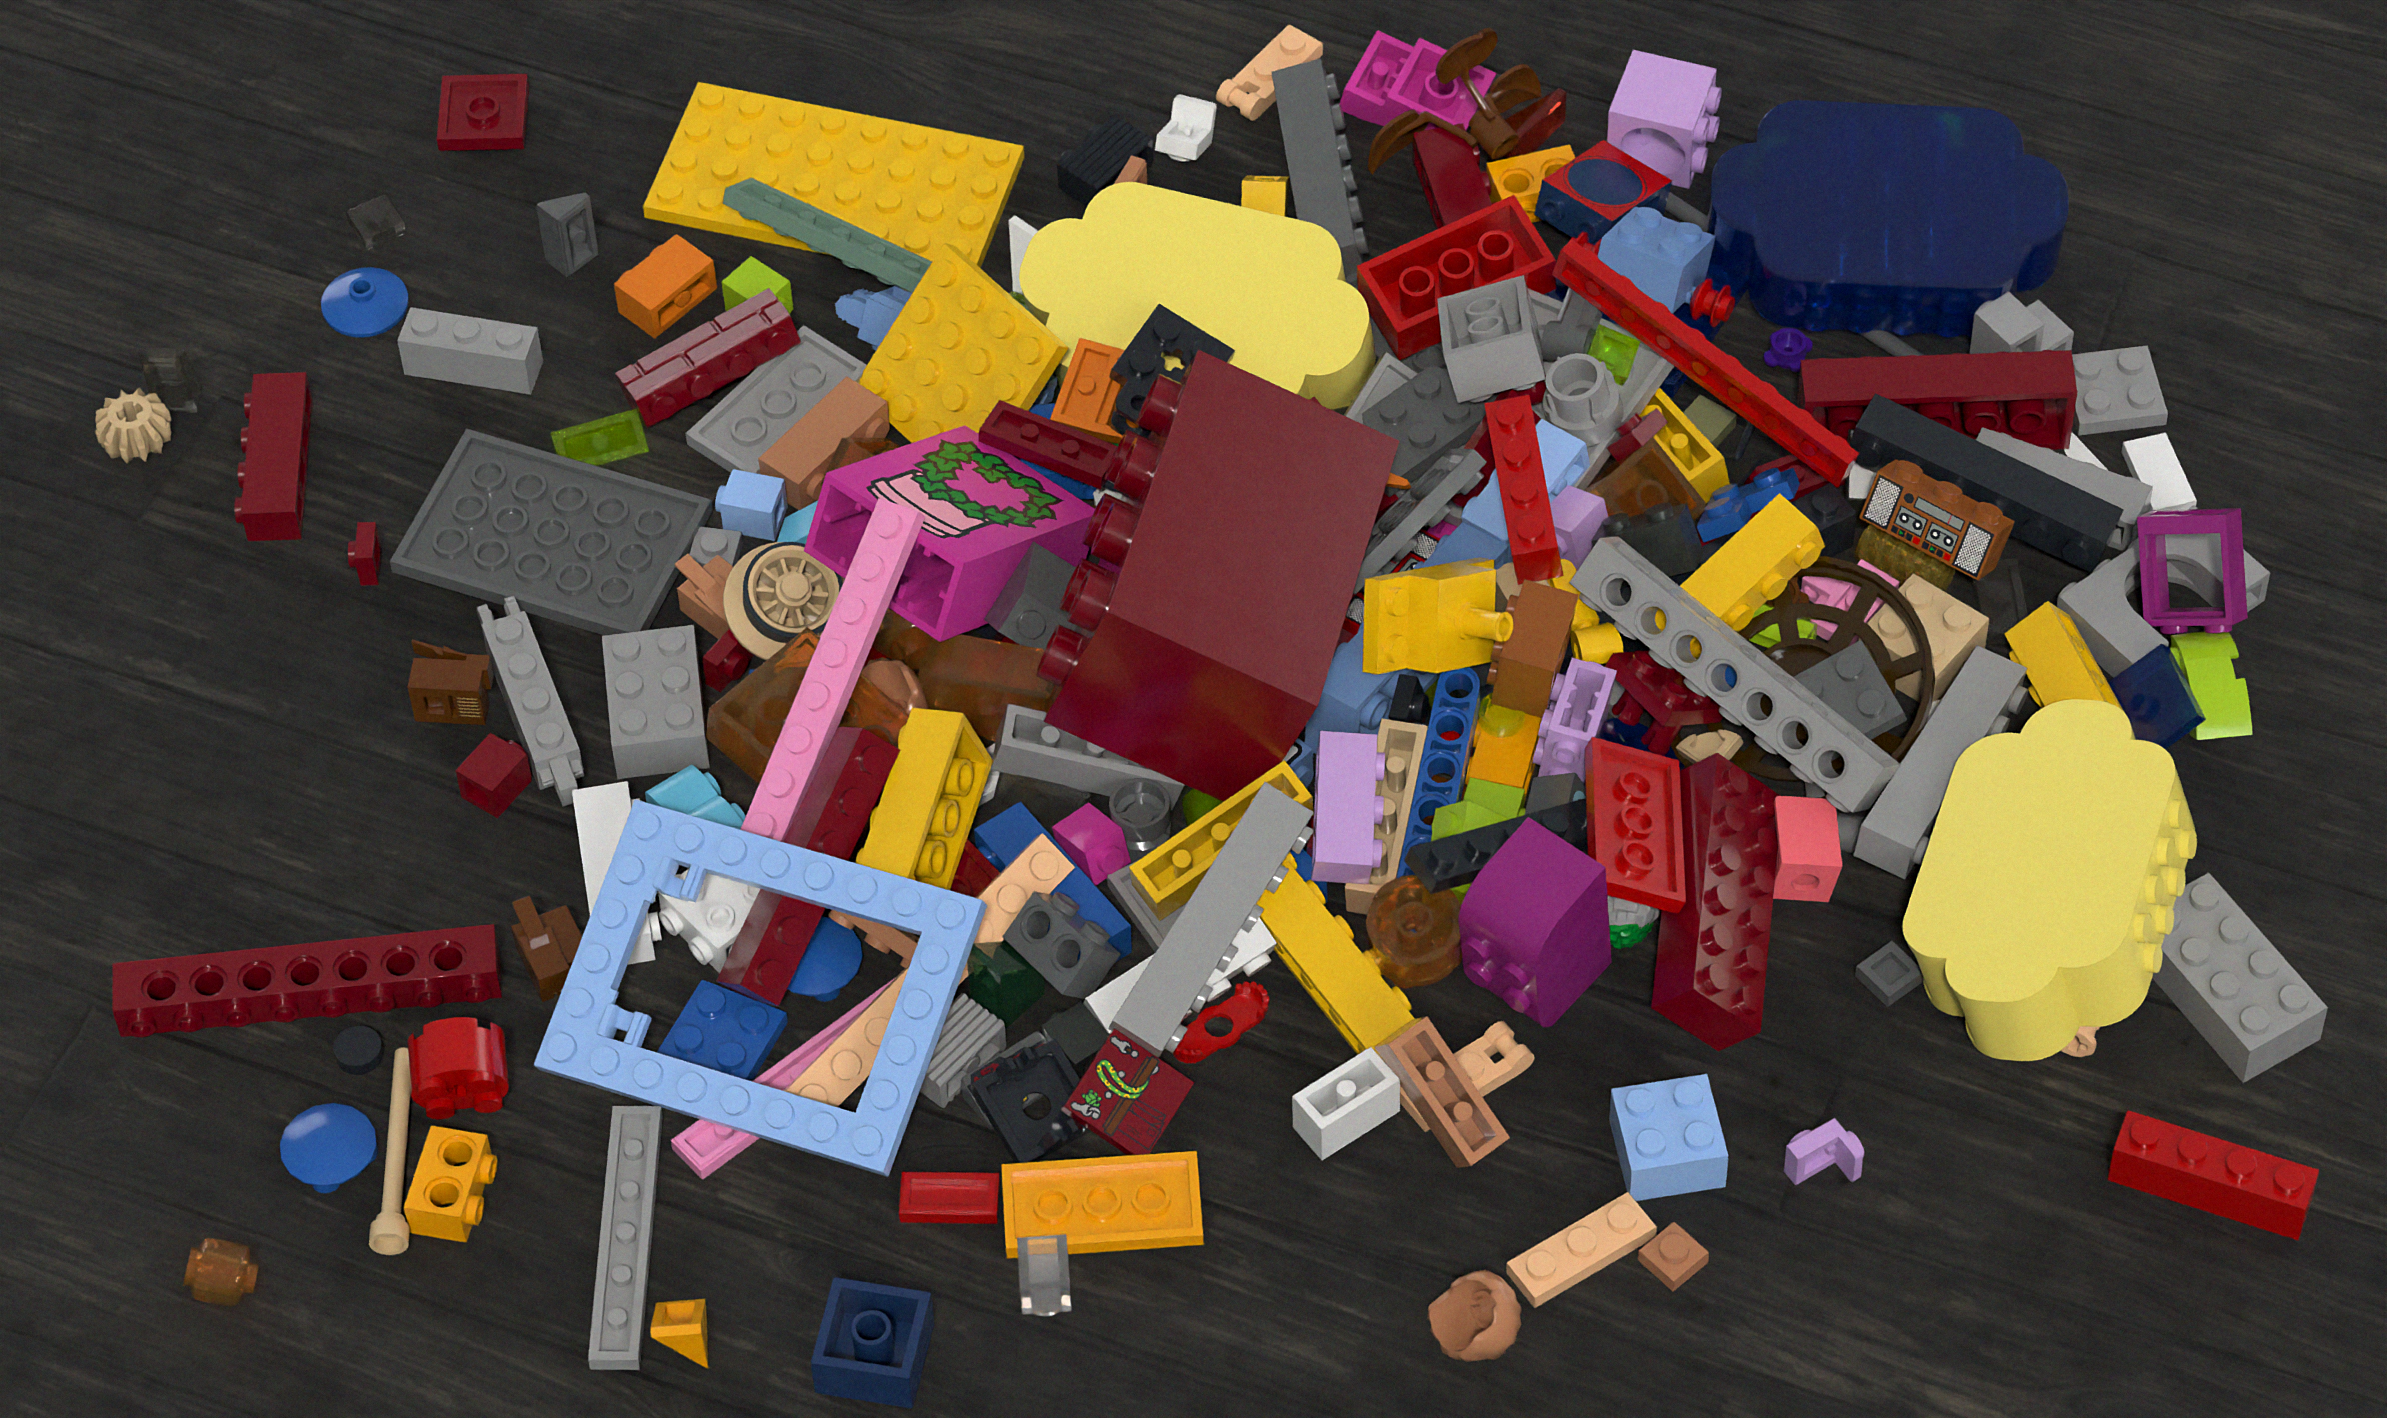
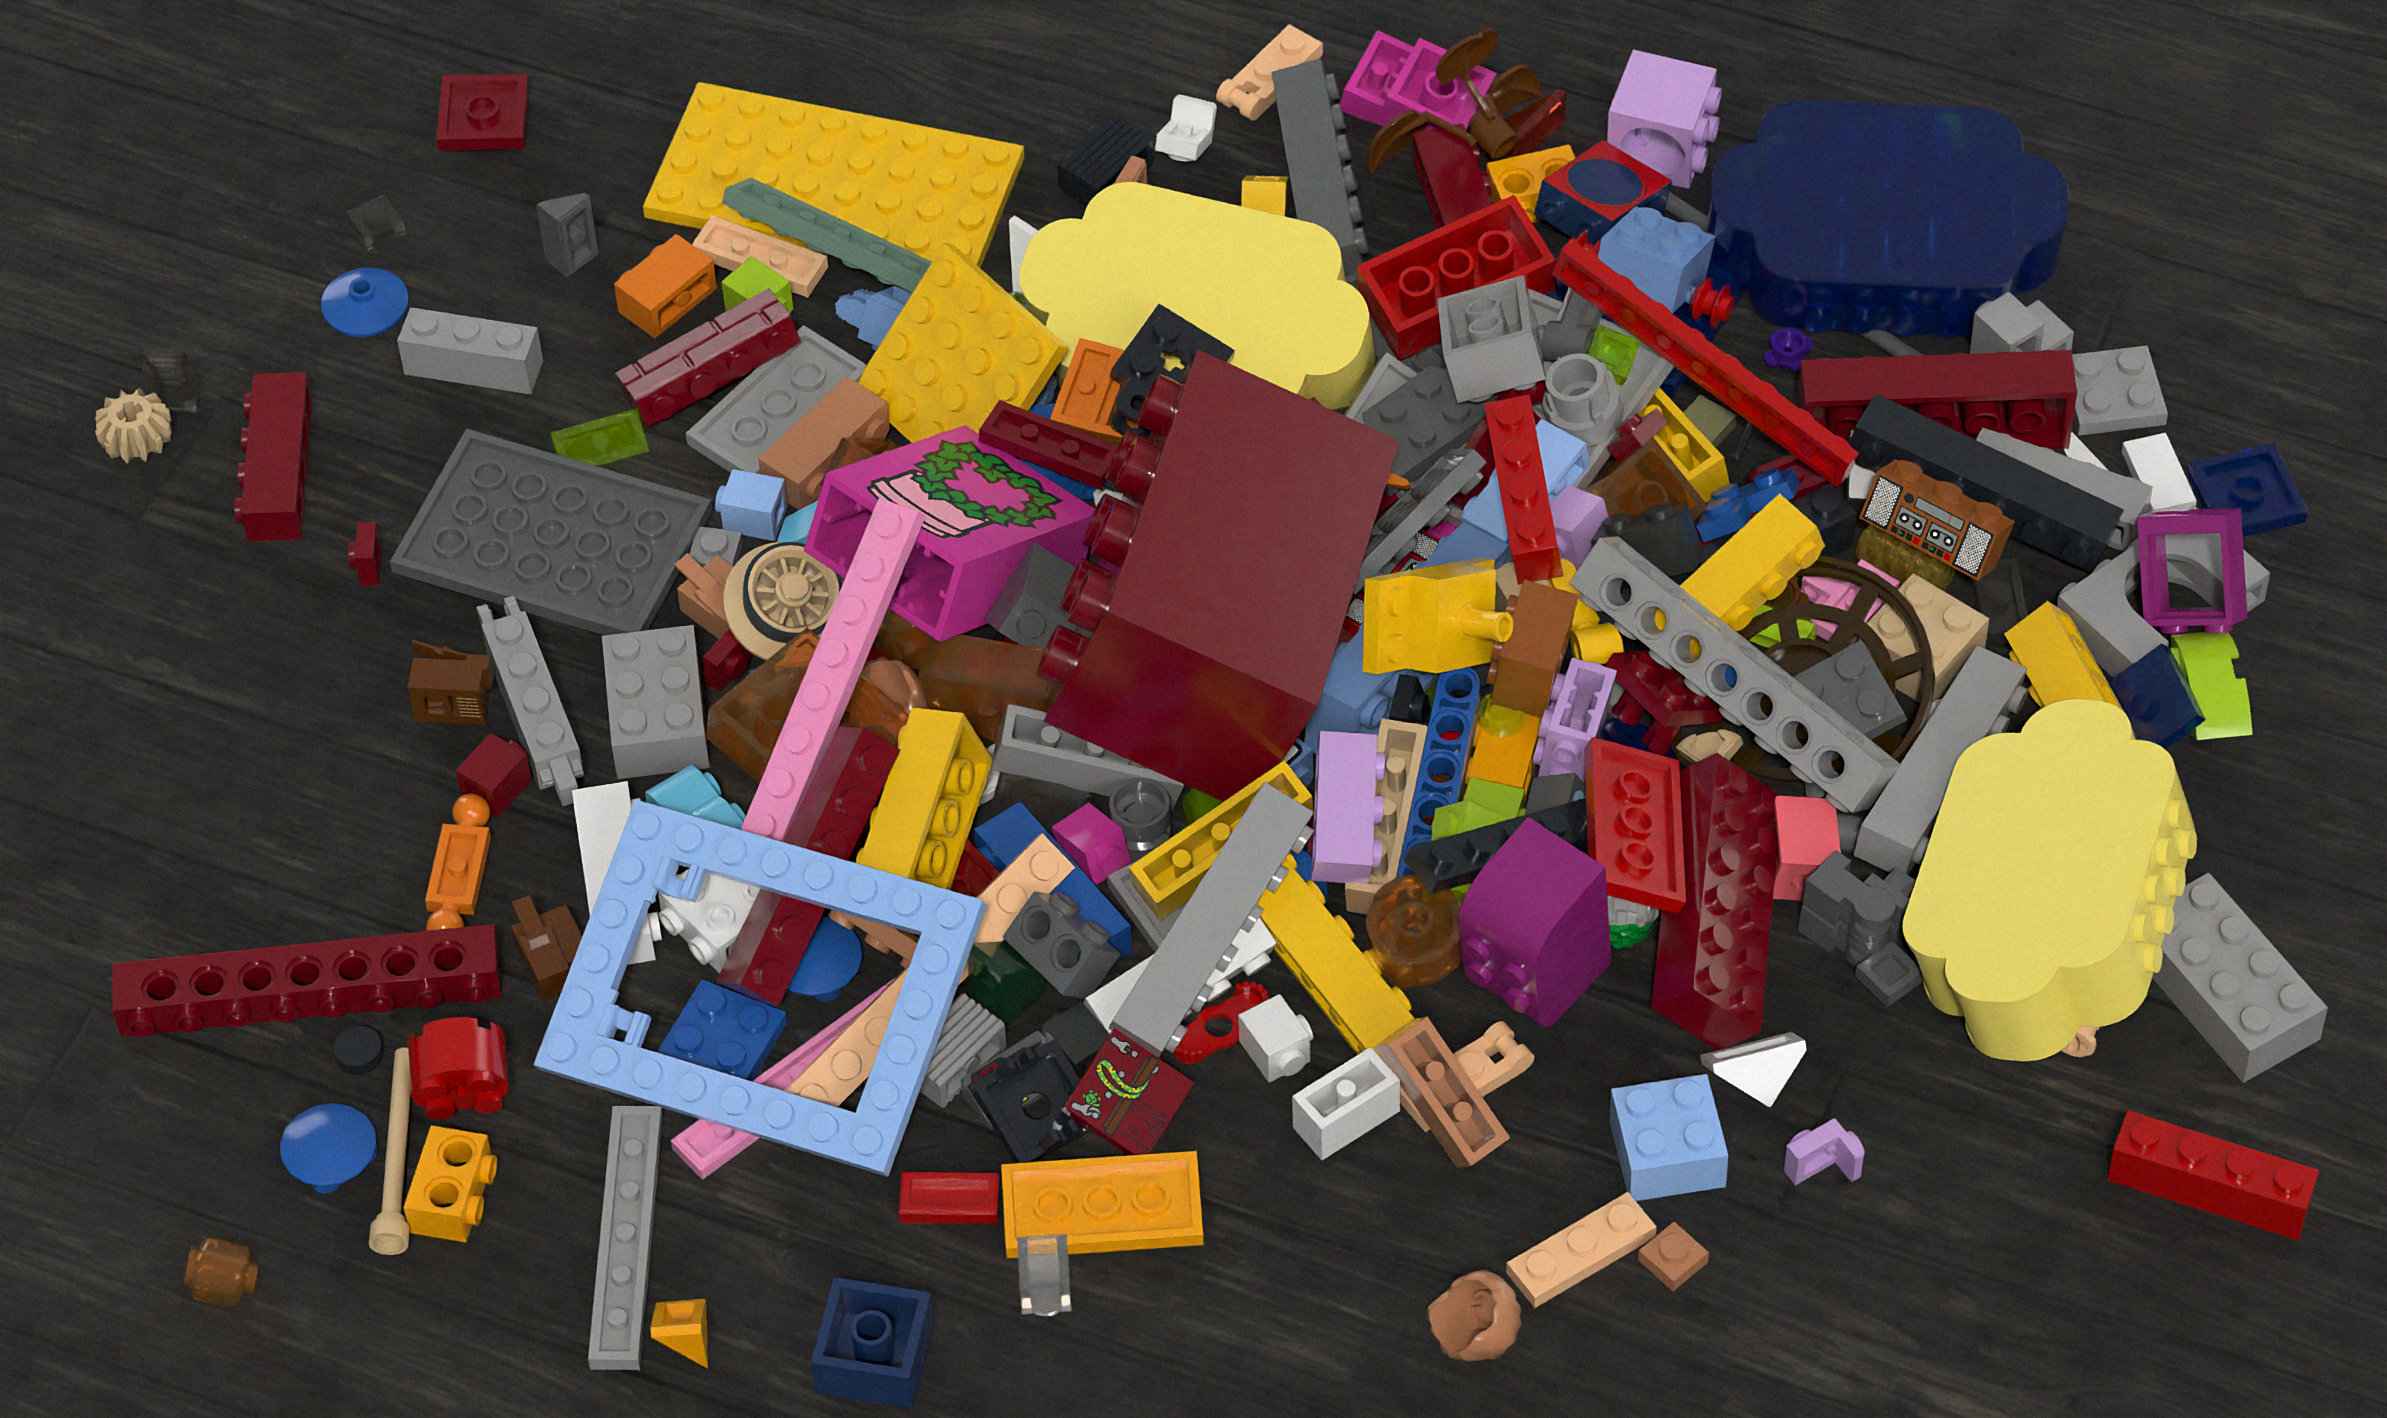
(459, 864): none -> orange plate
(733, 244): none -> light nougat plate
(1275, 1038): none -> white brick
(1758, 1066): none -> white slope
(1852, 913): none -> dark grey hips
(2250, 481): none -> clear blue plate

